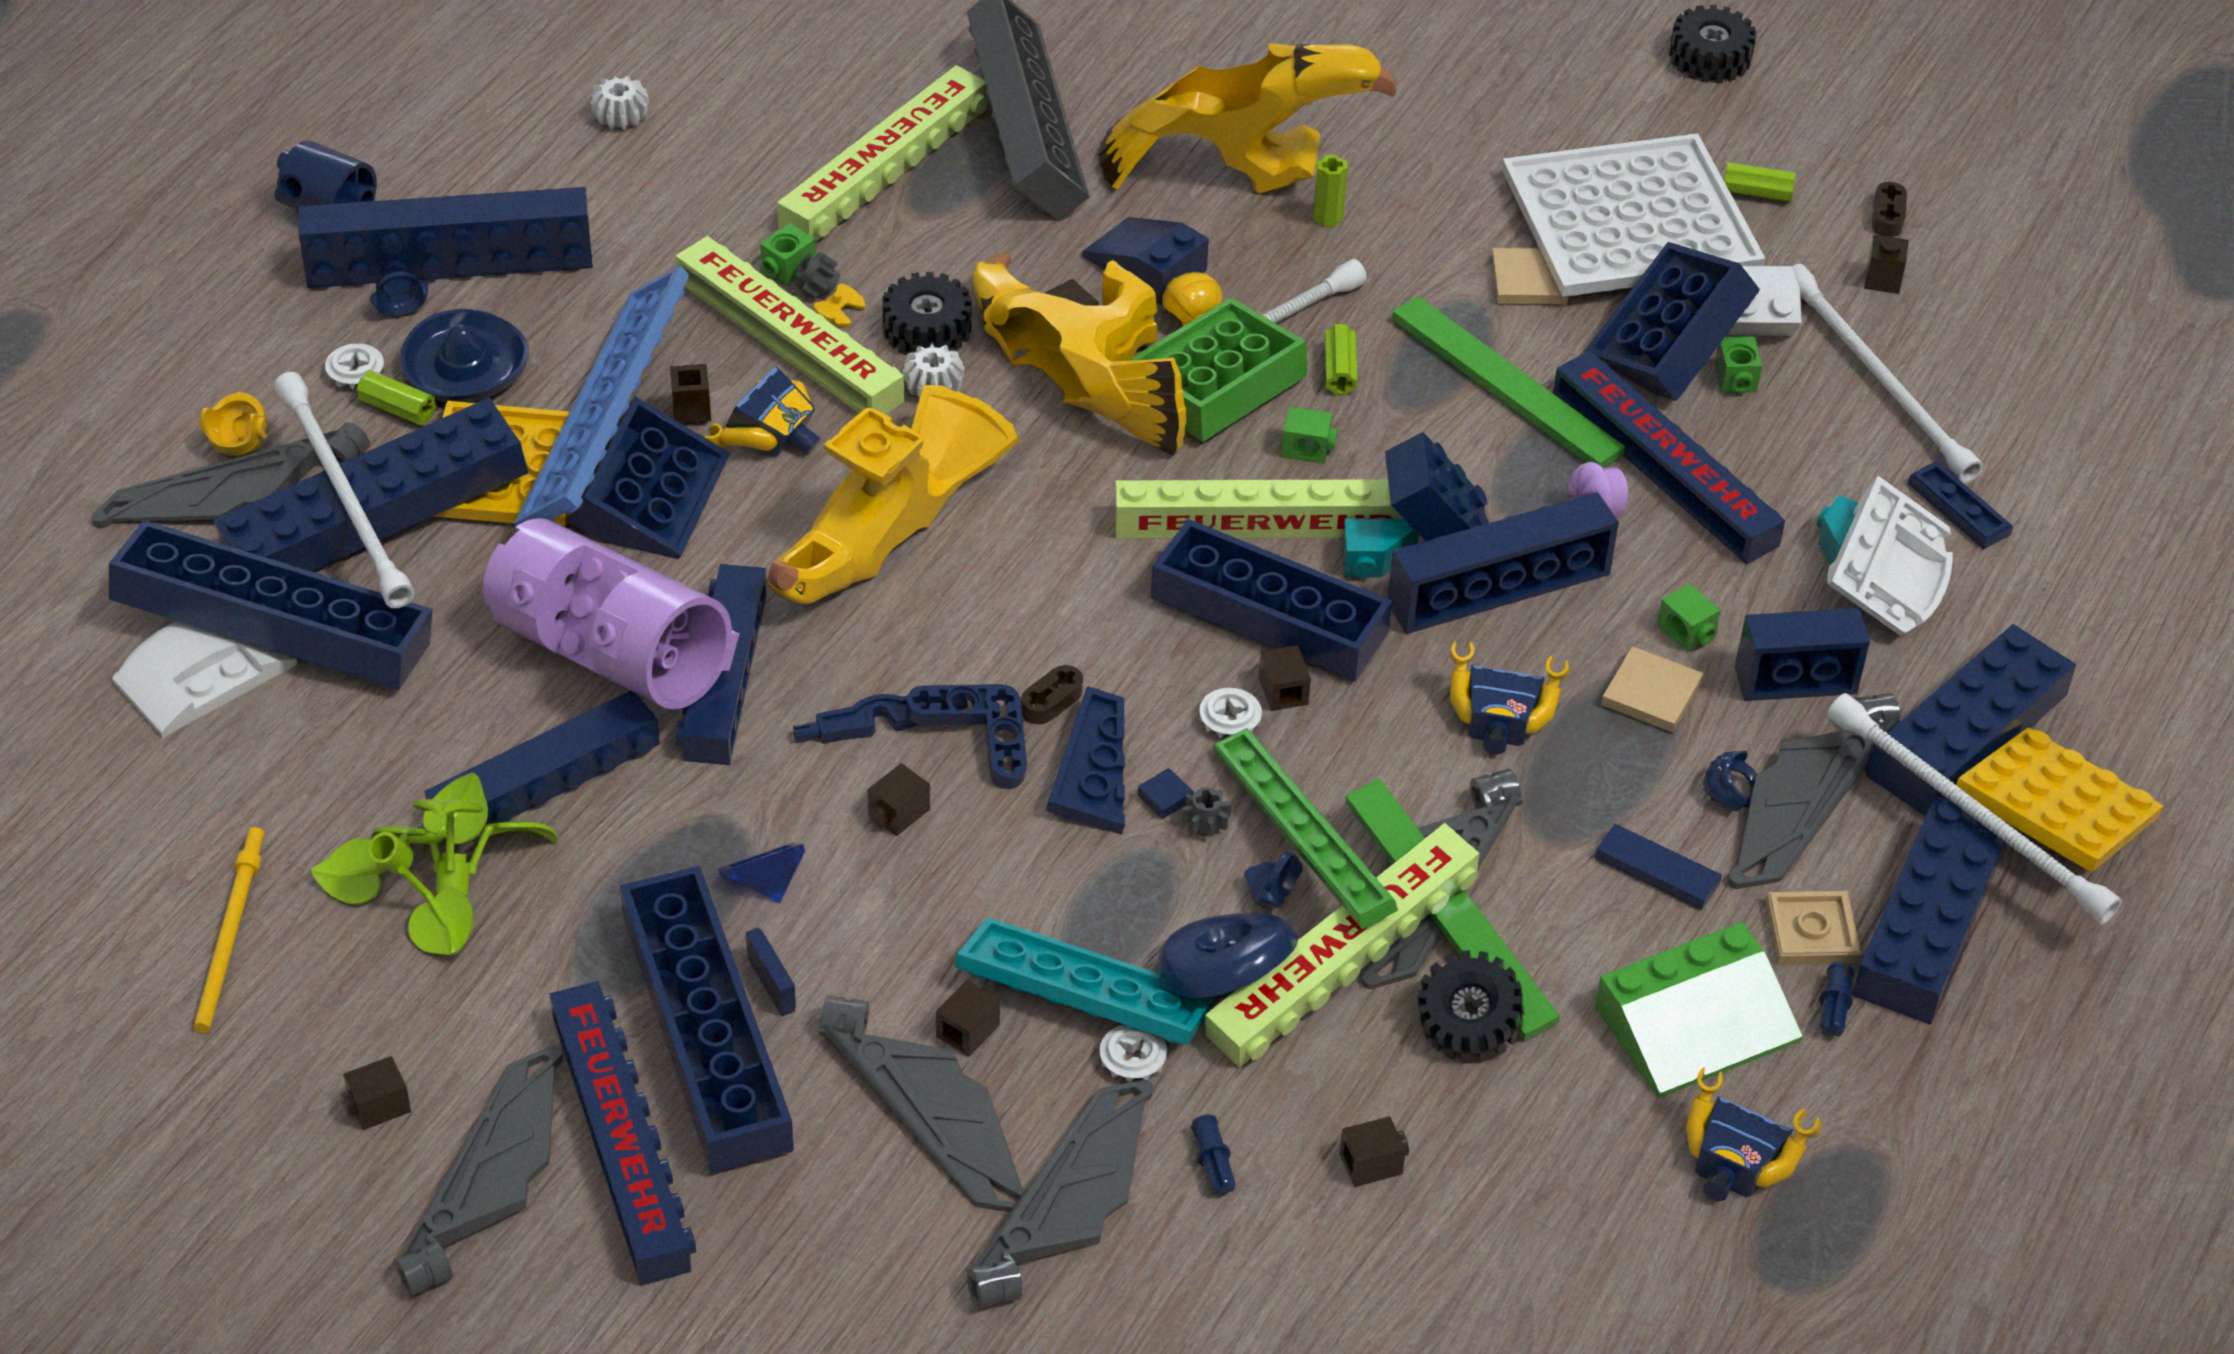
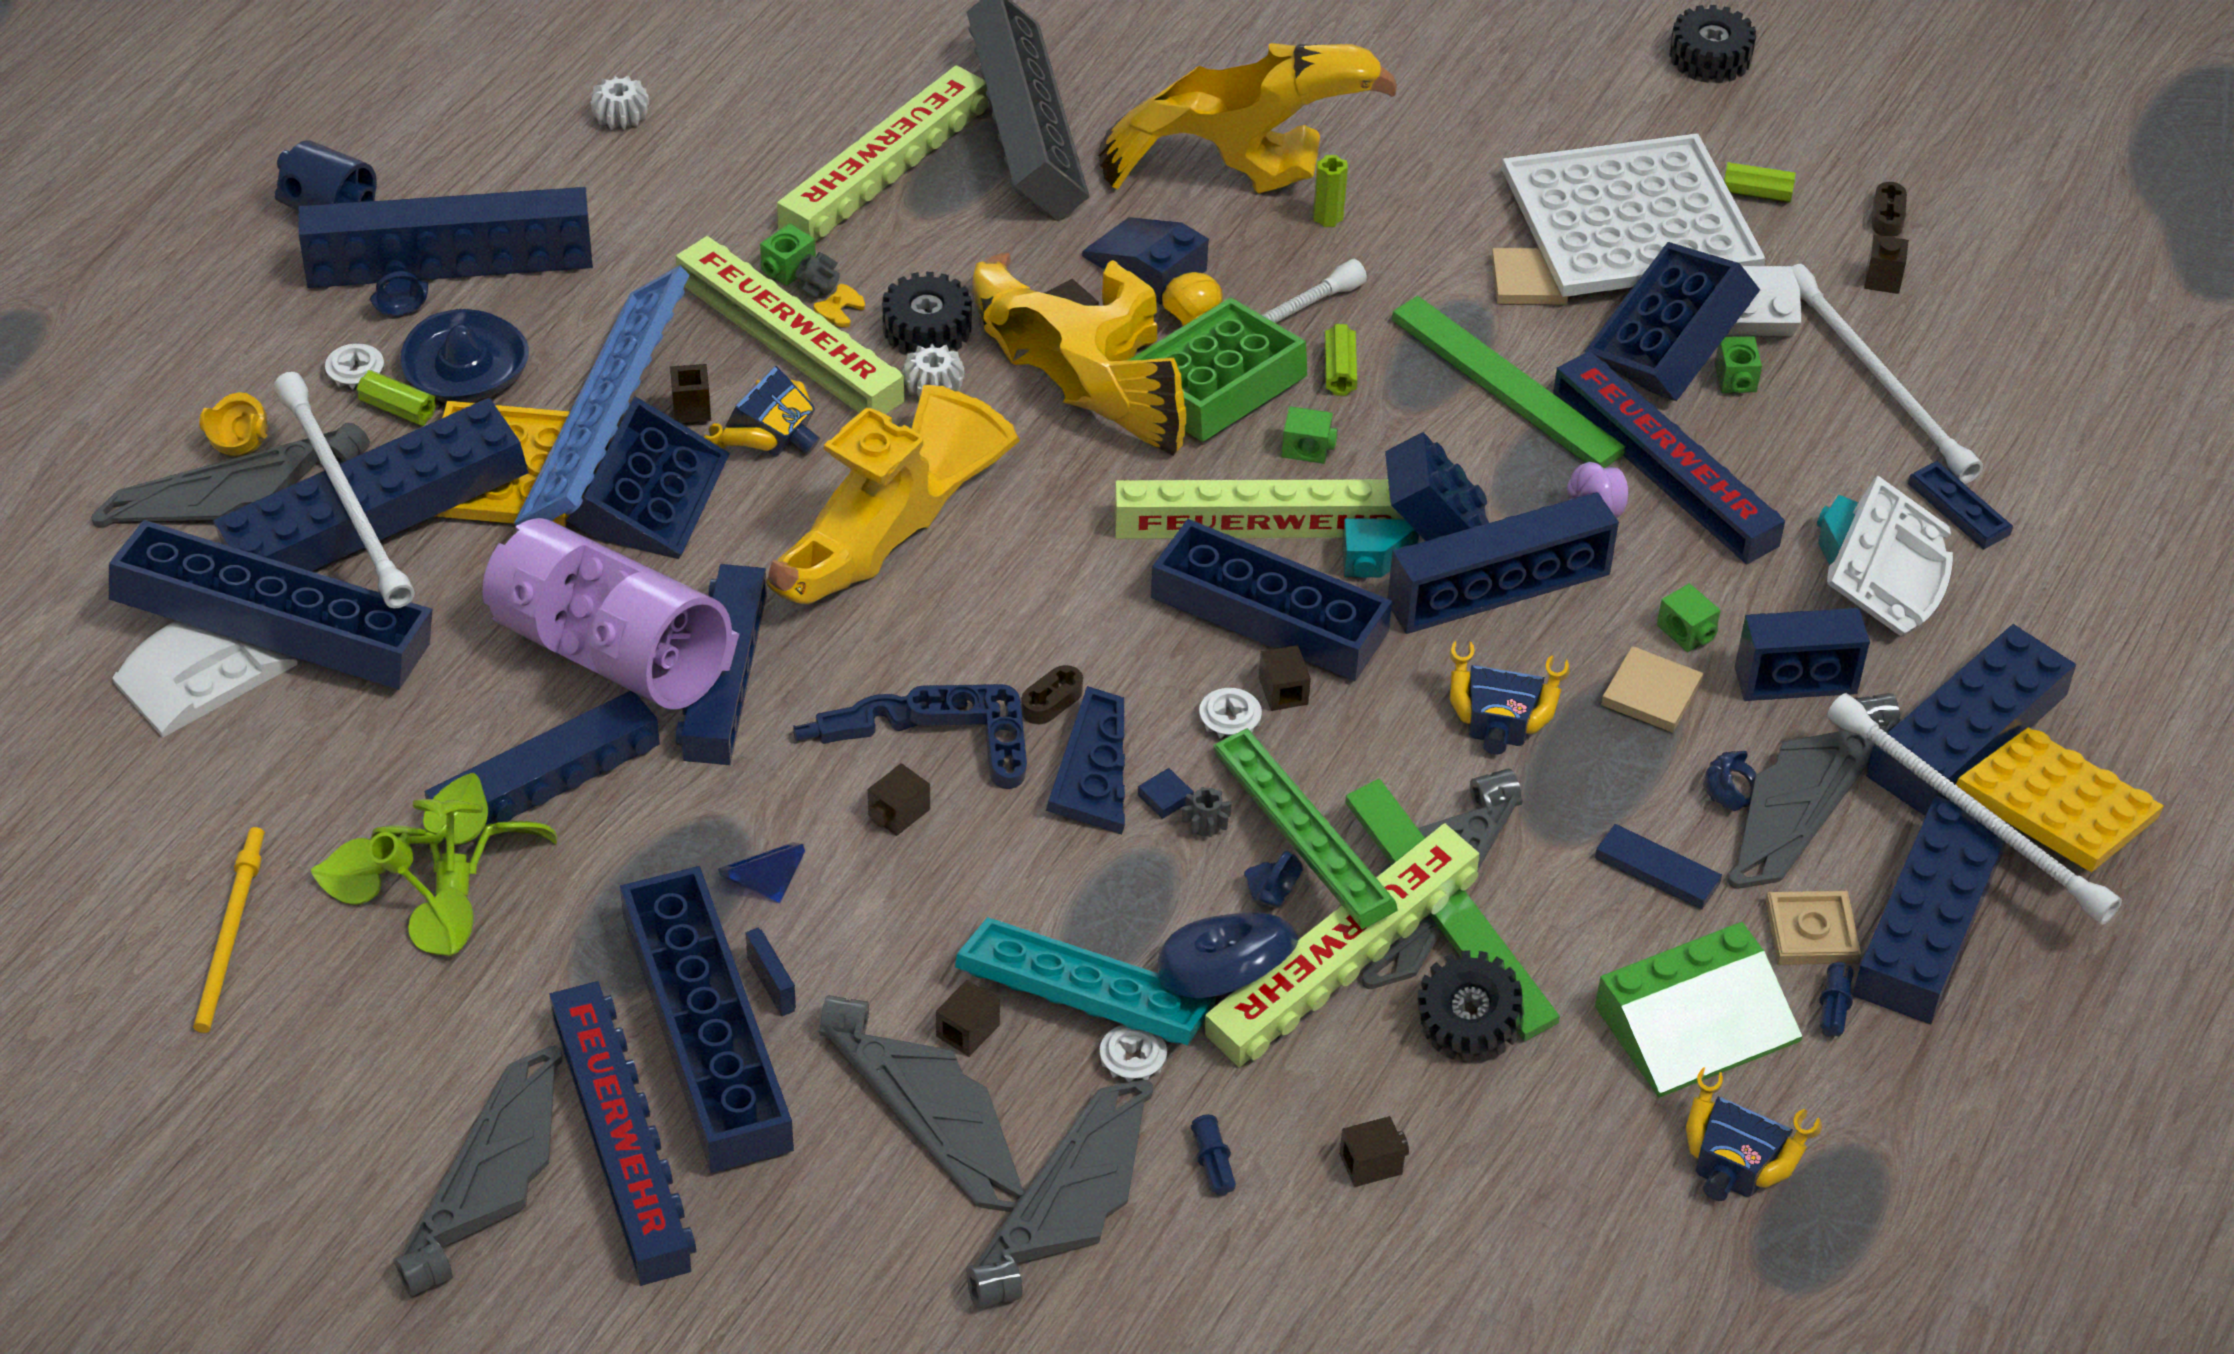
(375, 1093): dark brown brick -> none

